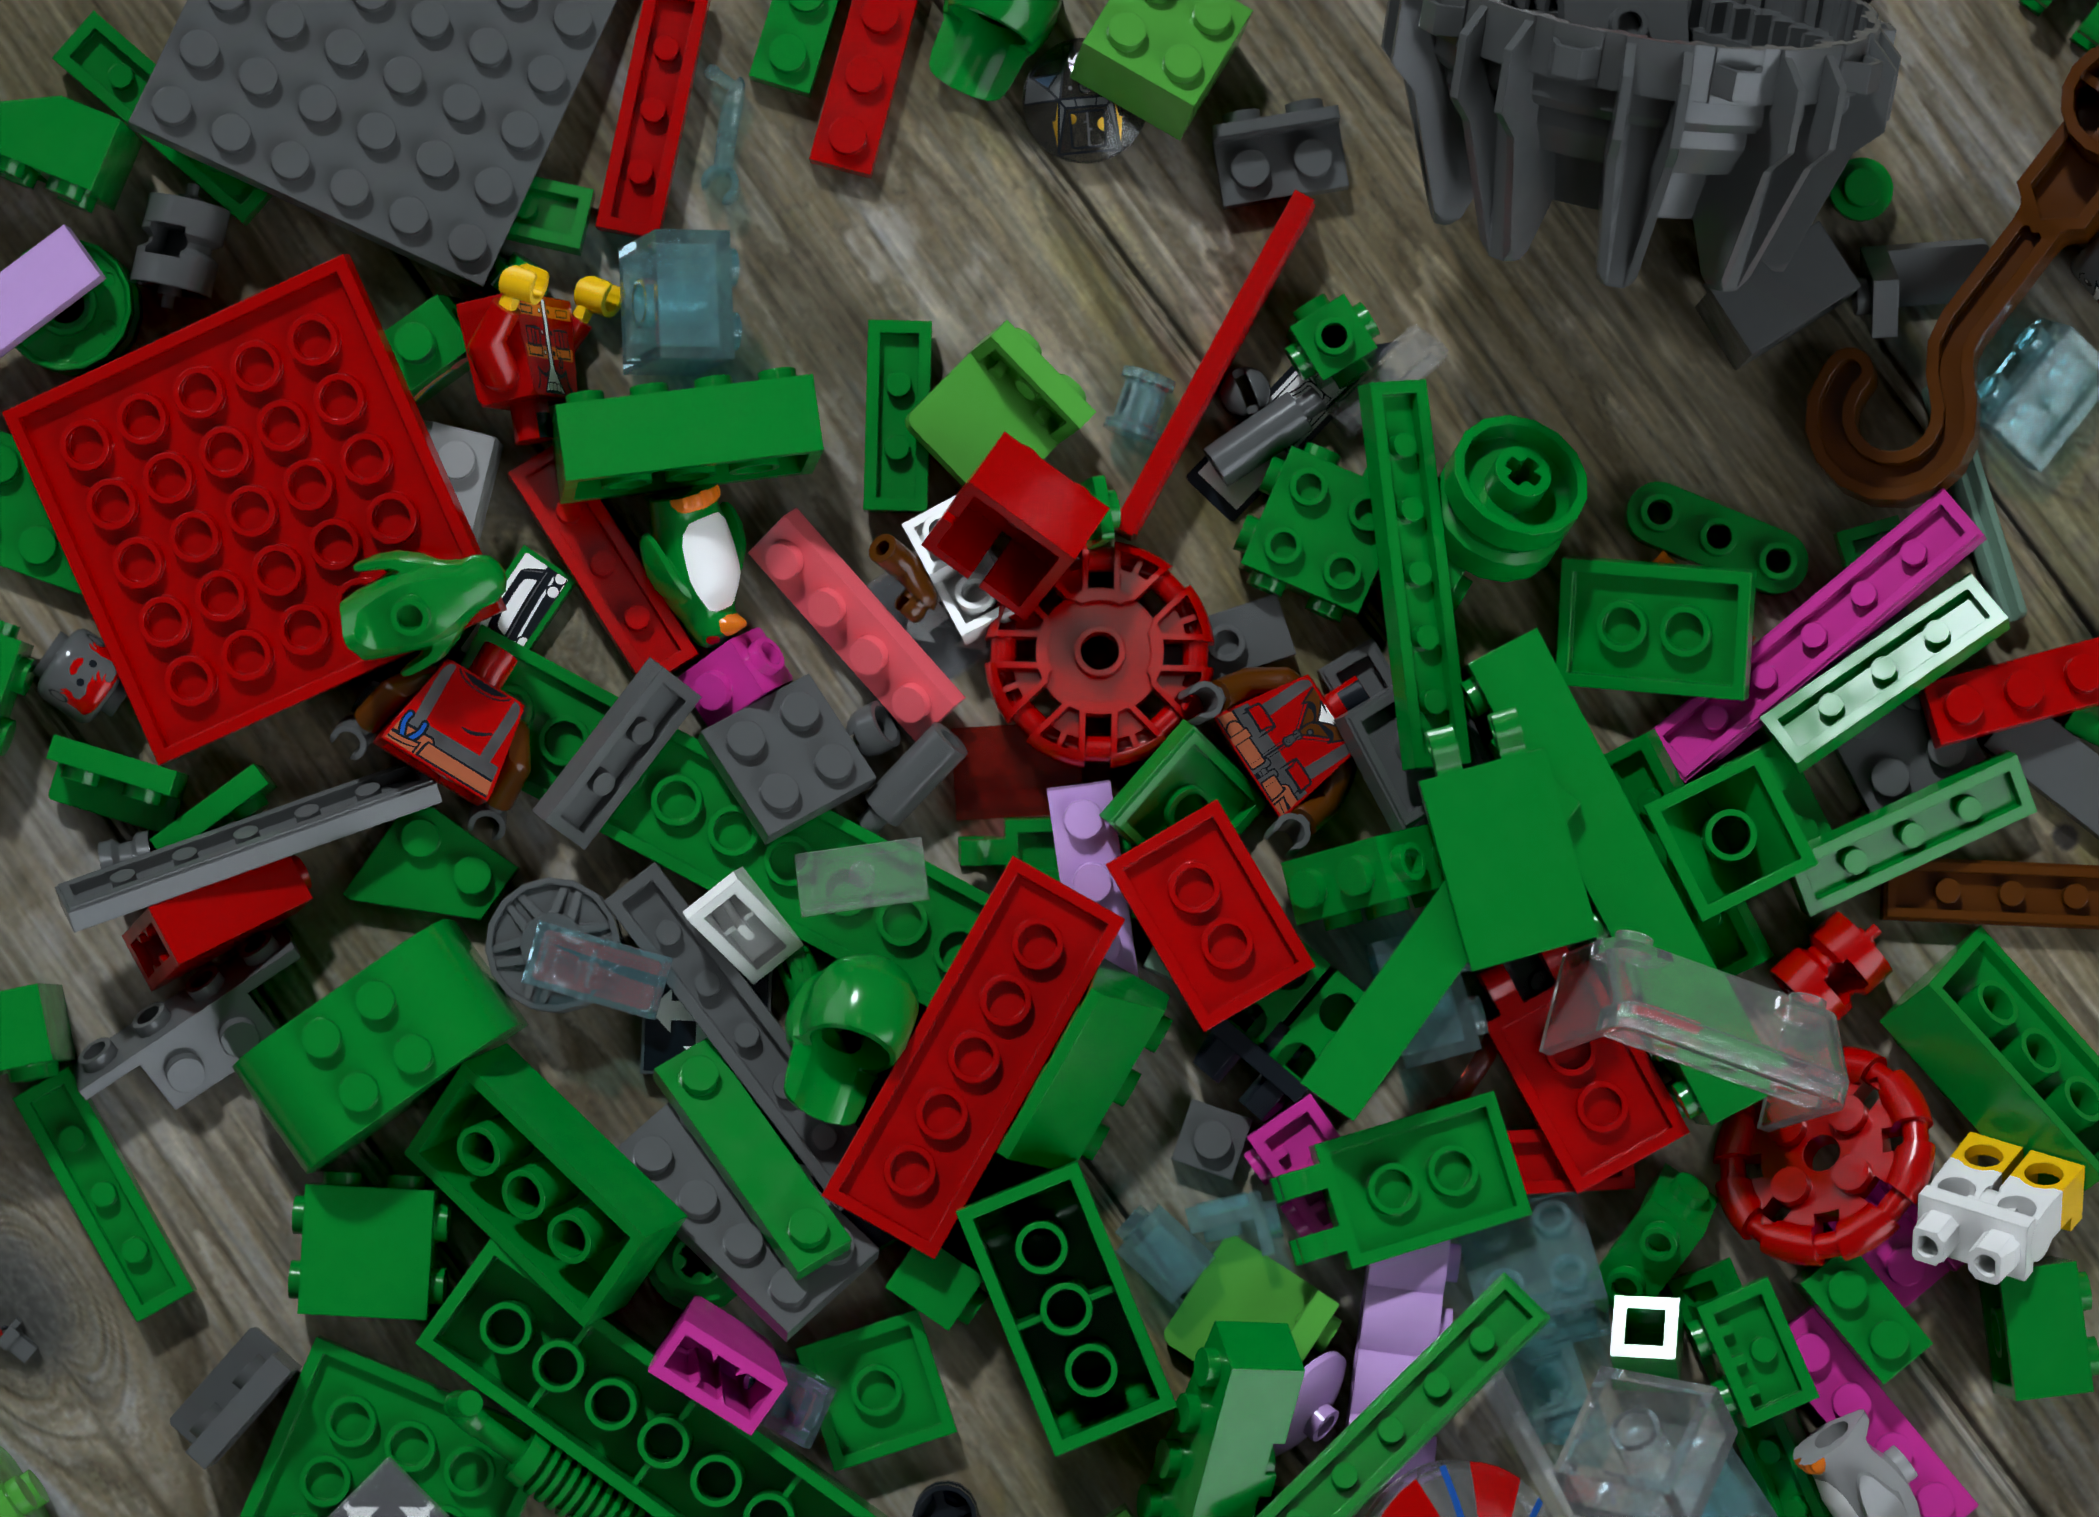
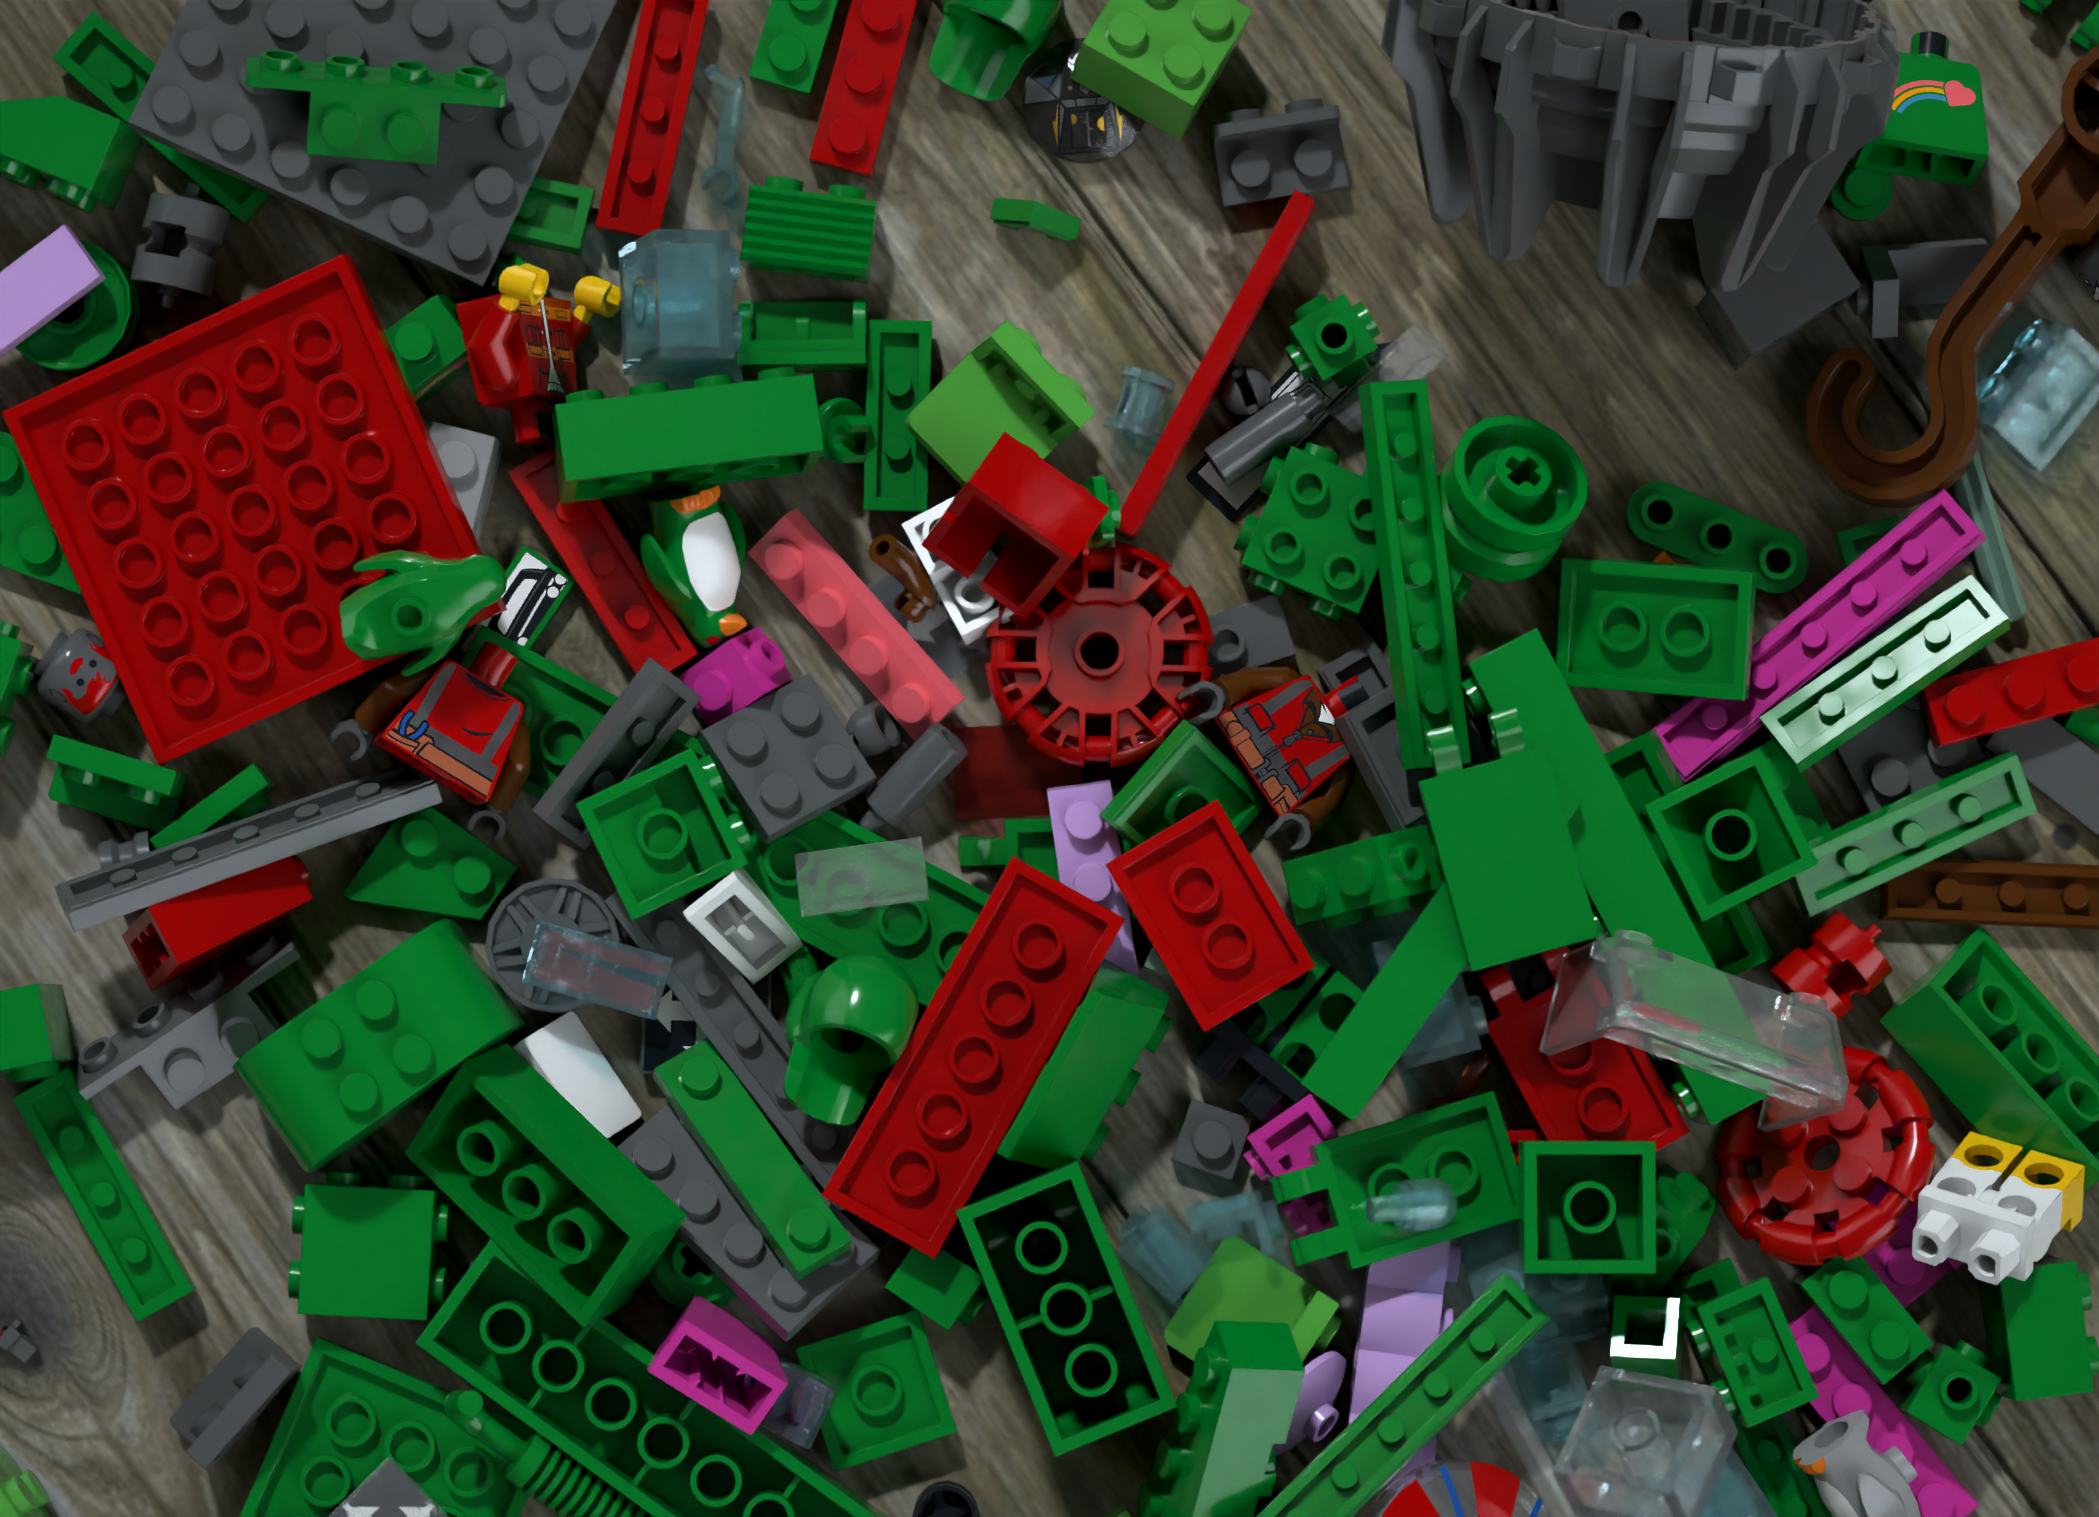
(372, 108): none -> green bracket
(580, 1073): none -> white panel
(665, 832): none -> green plate
(804, 336): none -> green hinge
(809, 230): none -> green brick
(842, 430): none -> green plate
(1037, 216): none -> green tile
(1415, 1205): none -> clear light blue cylinder
(1587, 1206): none -> green brick
(1934, 118): none -> green torso
(1970, 1404): none -> green brick

